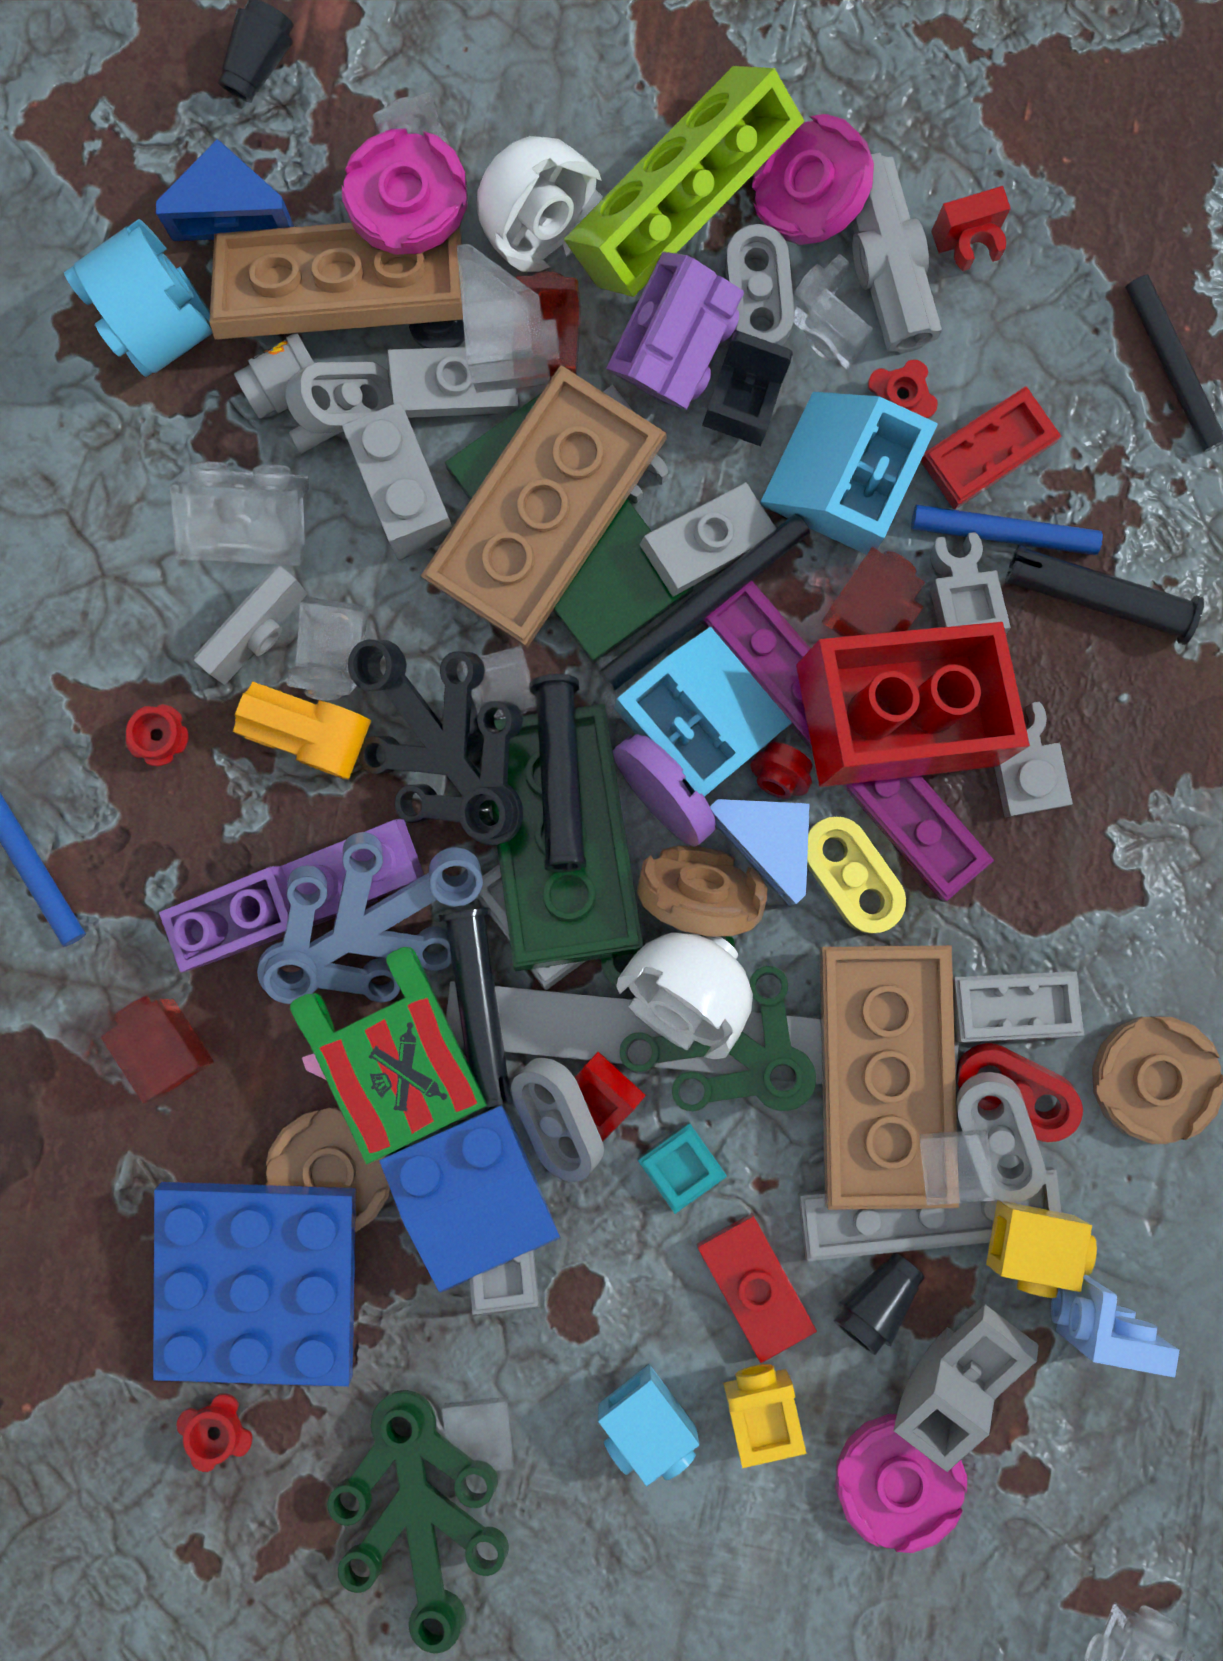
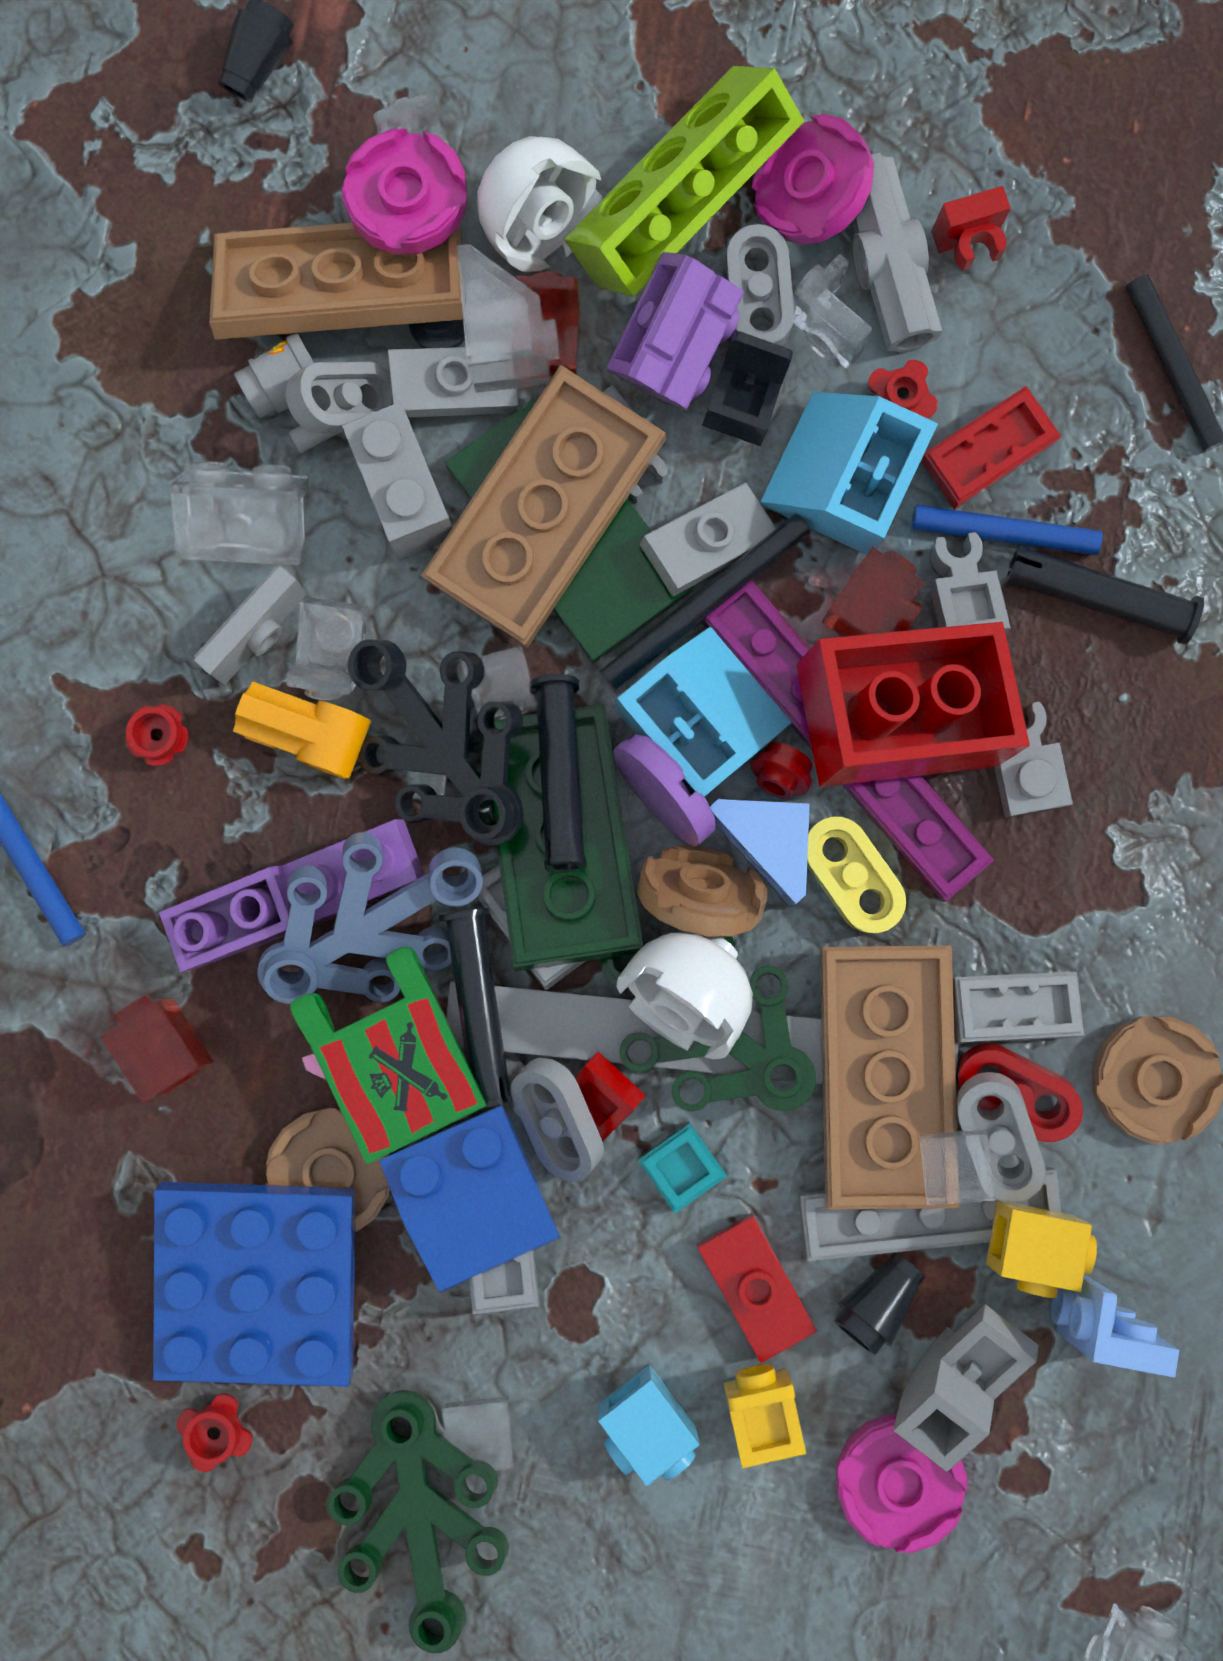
(143, 299): medium azure brick -> none
(220, 197): blue slope -> none

